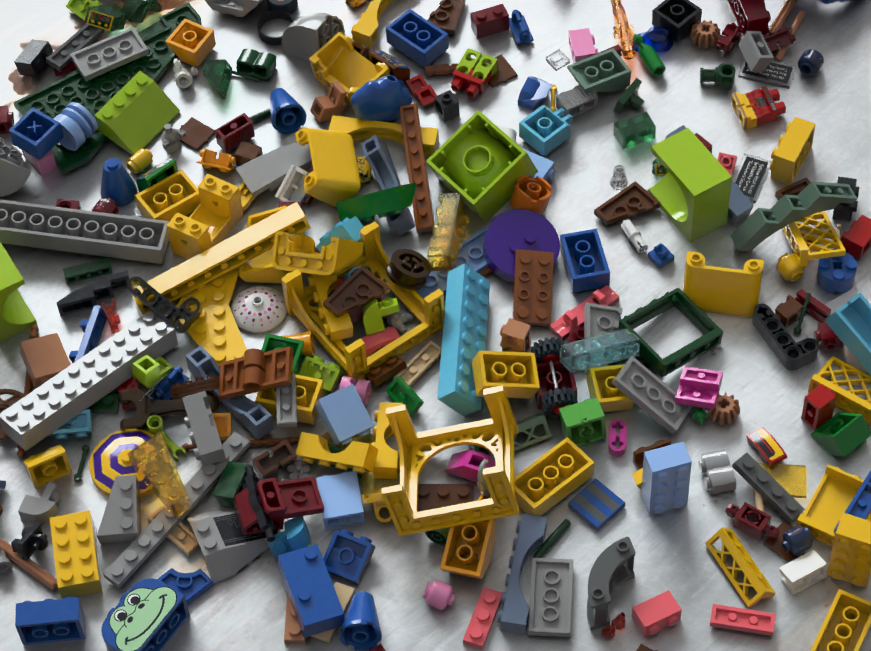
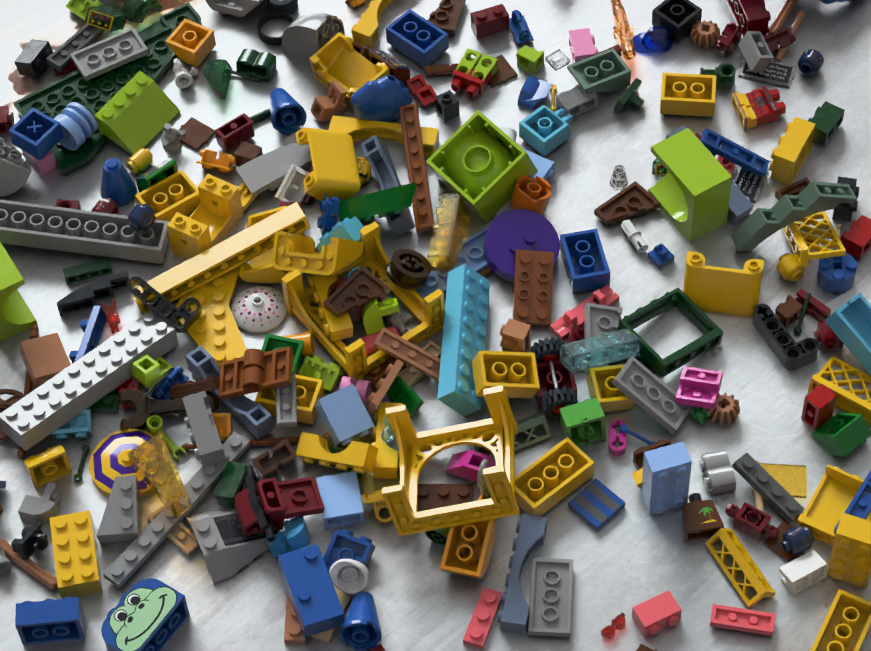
(141, 217): none -> dark blue head
(189, 584): blue tile -> none
(298, 470): light grey plant -> none
(328, 207): none -> blue hinge
(349, 575): none -> white hat
(383, 386): none -> nougat wing
(387, 434): none -> clear light blue arm
(408, 353): none -> nougat plate
(438, 594): bright pink head -> none
(530, 59): none -> lime brick
(552, 539): dark green piece -> none
(608, 572): dark grey fence -> none
(624, 428): none -> blue hinge
(634, 130): clear green brick -> none
(649, 57): green wheel -> none
(688, 94): none -> yellow brick
(700, 519): none -> reddish brown torso
(734, 153): none -> blue hinge
(768, 447): slope -> none
(827, 121): none -> dark green brick

